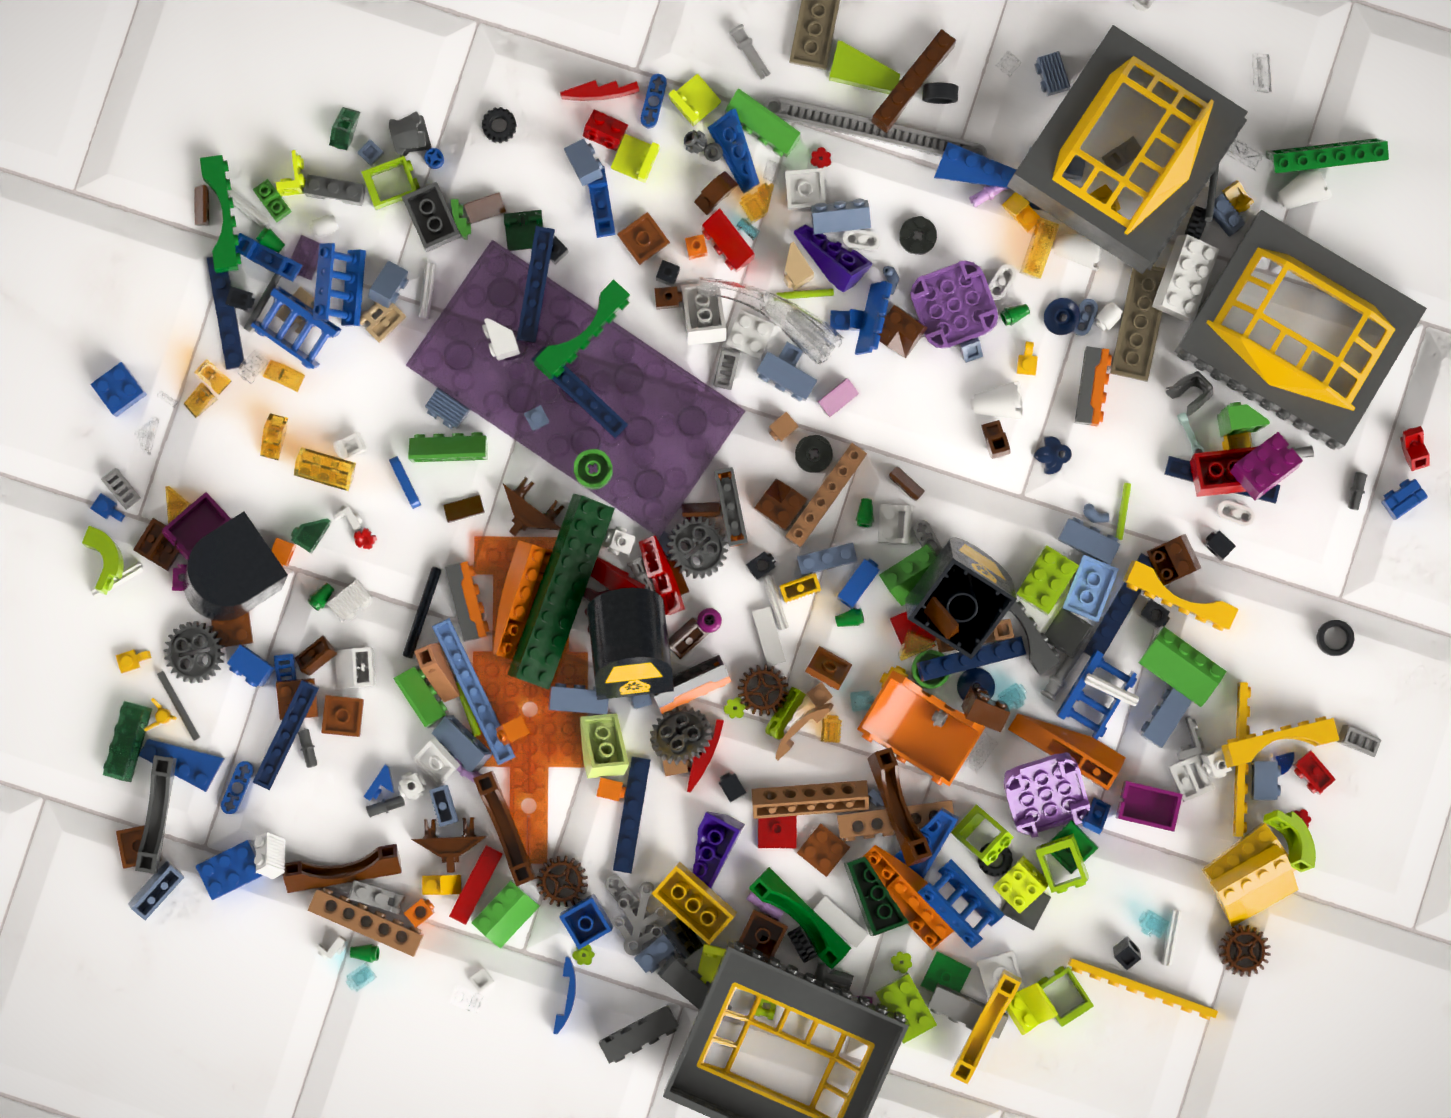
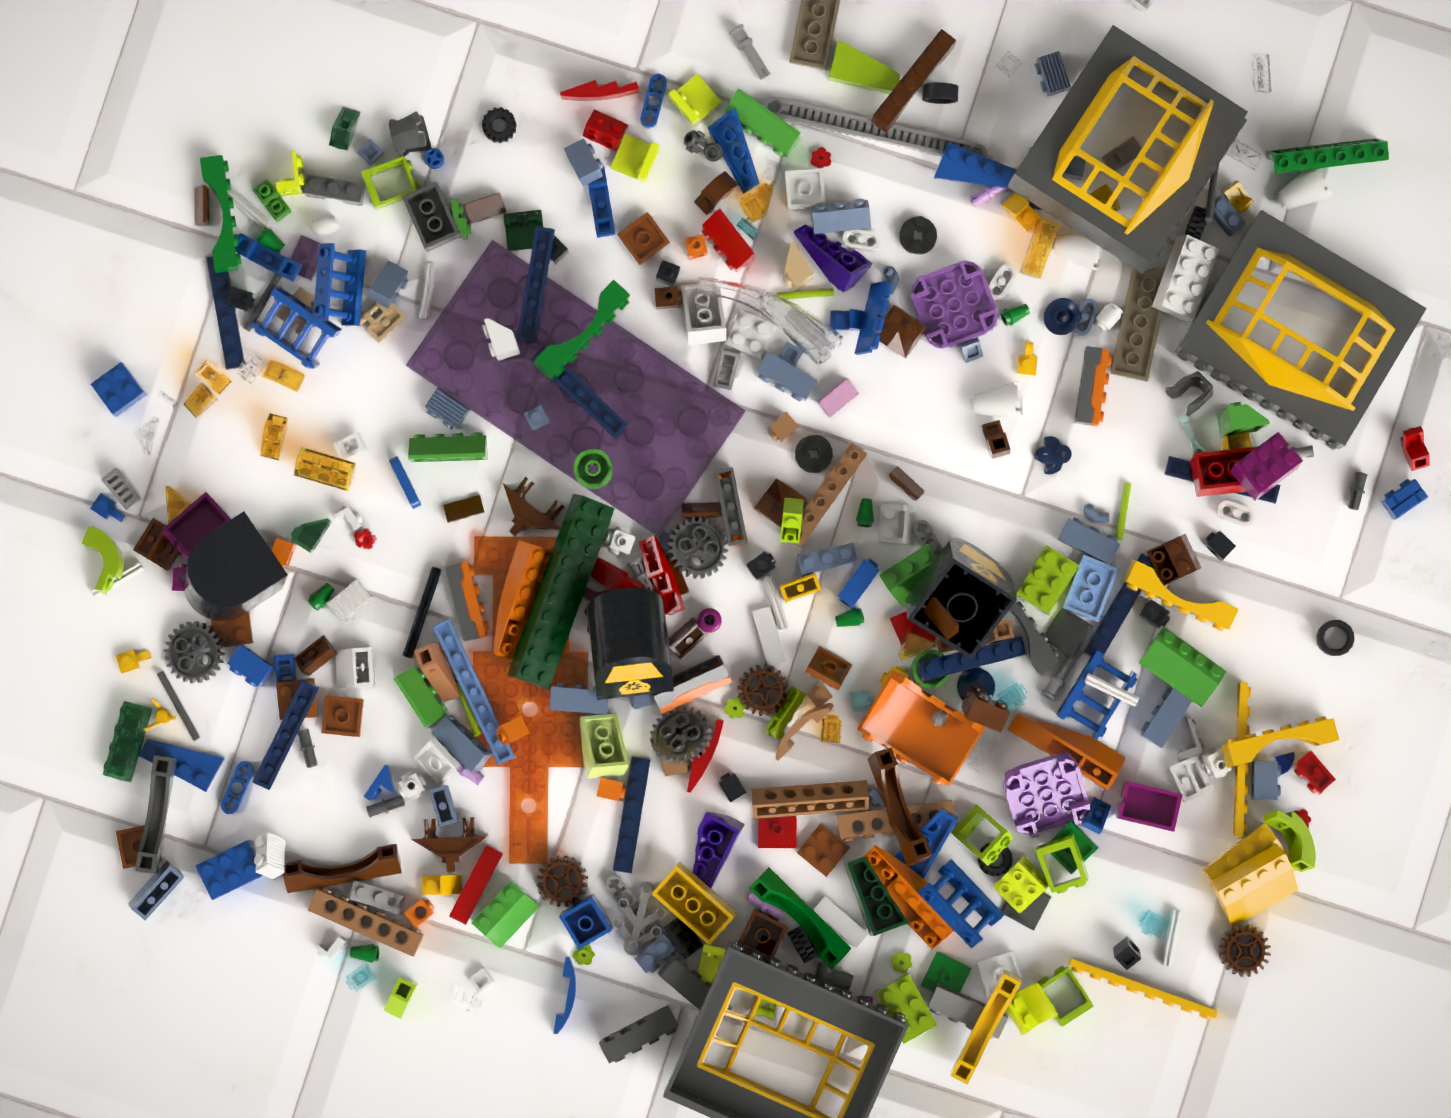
(400, 997): none -> lime slope
(505, 827): reddish brown arch -> none
(791, 520): none -> lime slope
(1347, 737): light grey slope -> none

